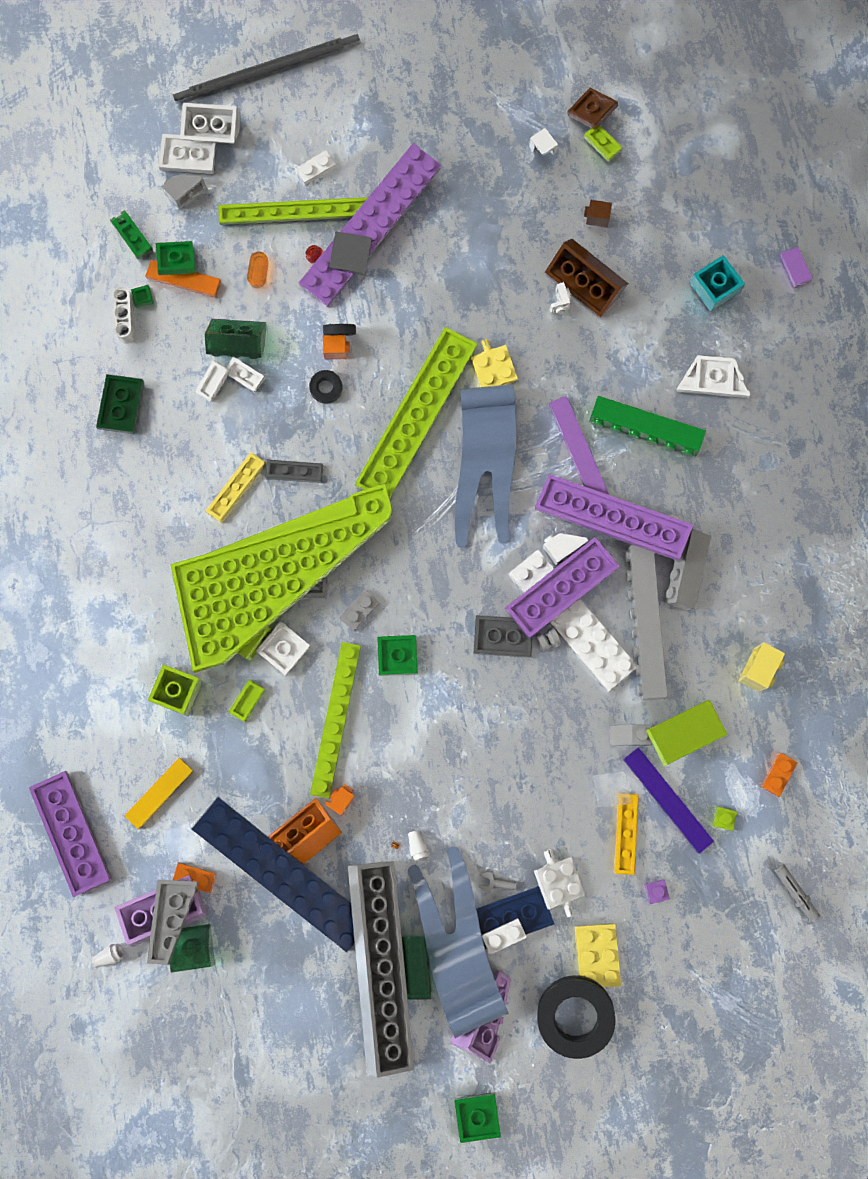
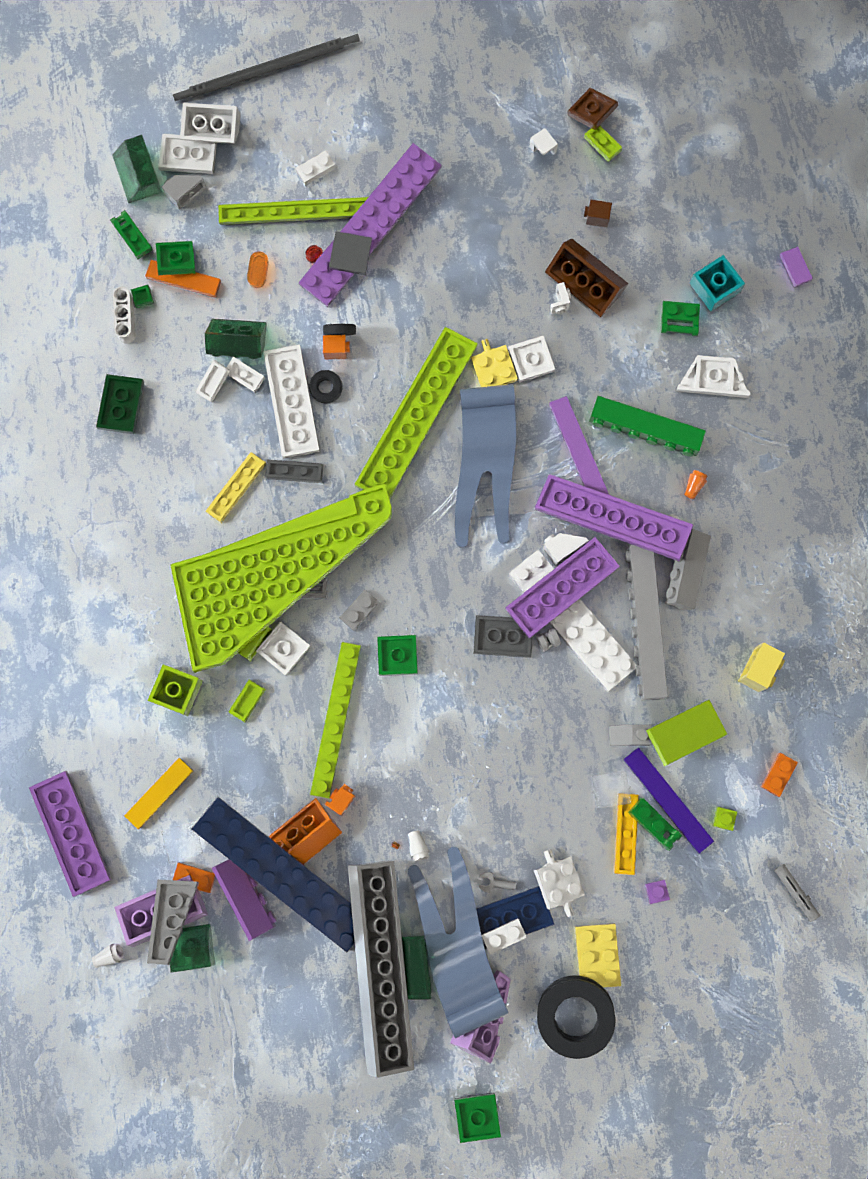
(136, 169): none -> clear green slope
(244, 899): none -> medium lavender slope
(291, 401): none -> white plate
(531, 359): none -> white plate
(654, 823): none -> green plate
(681, 313): none -> green plate
(695, 484): none -> orange cone

